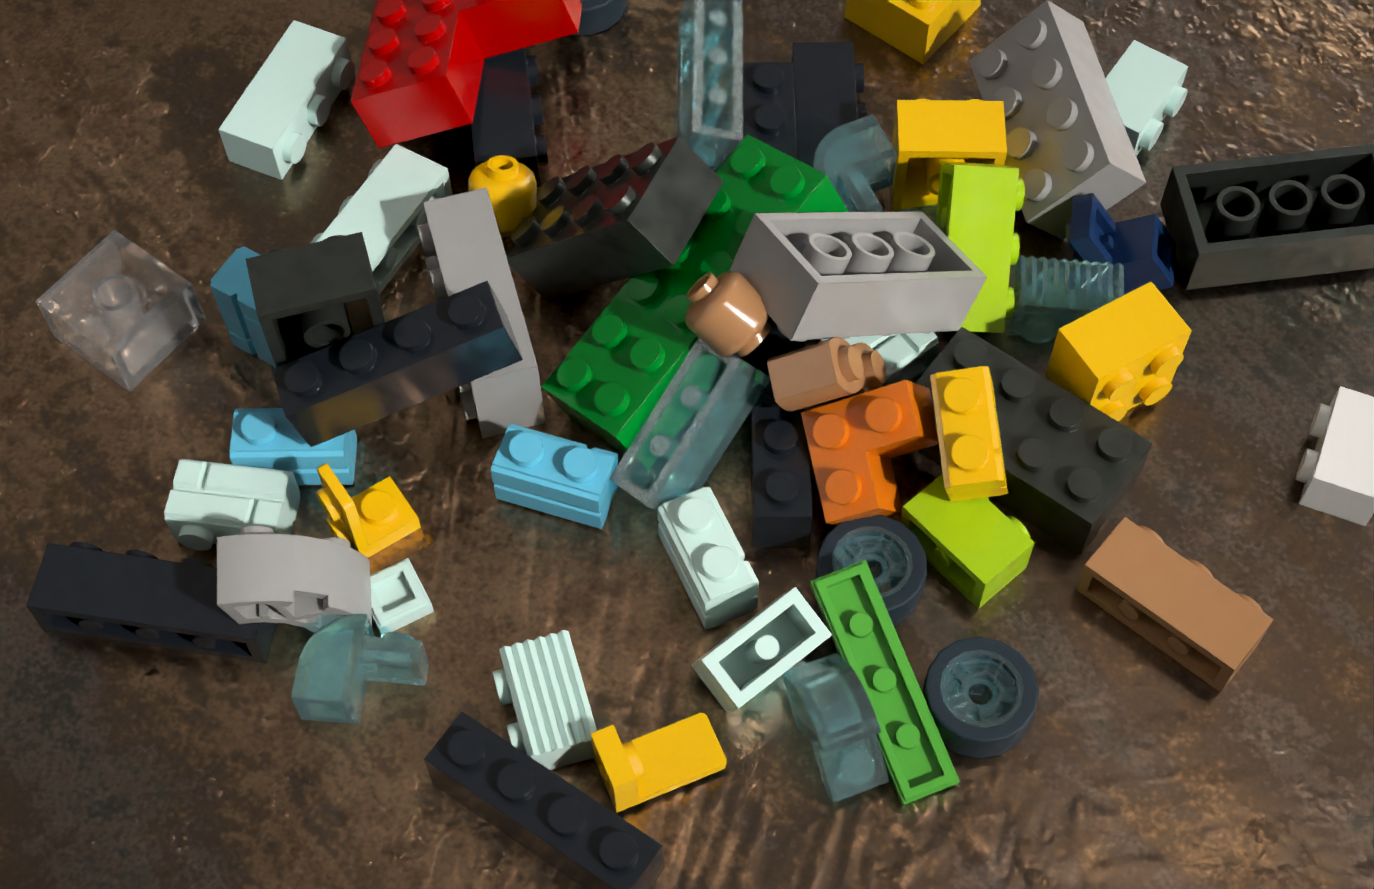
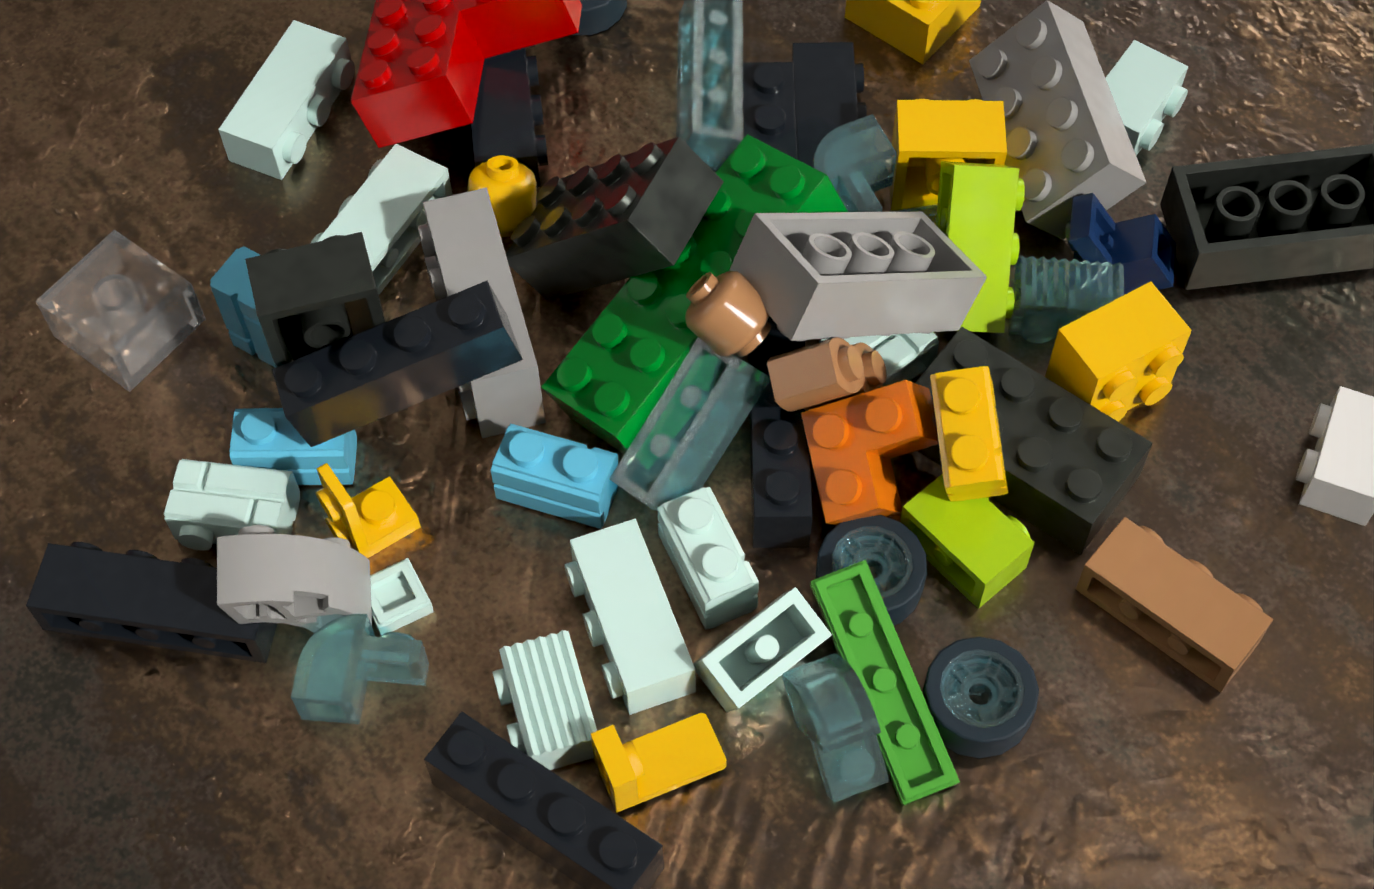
(630, 617): none -> light aqua brick

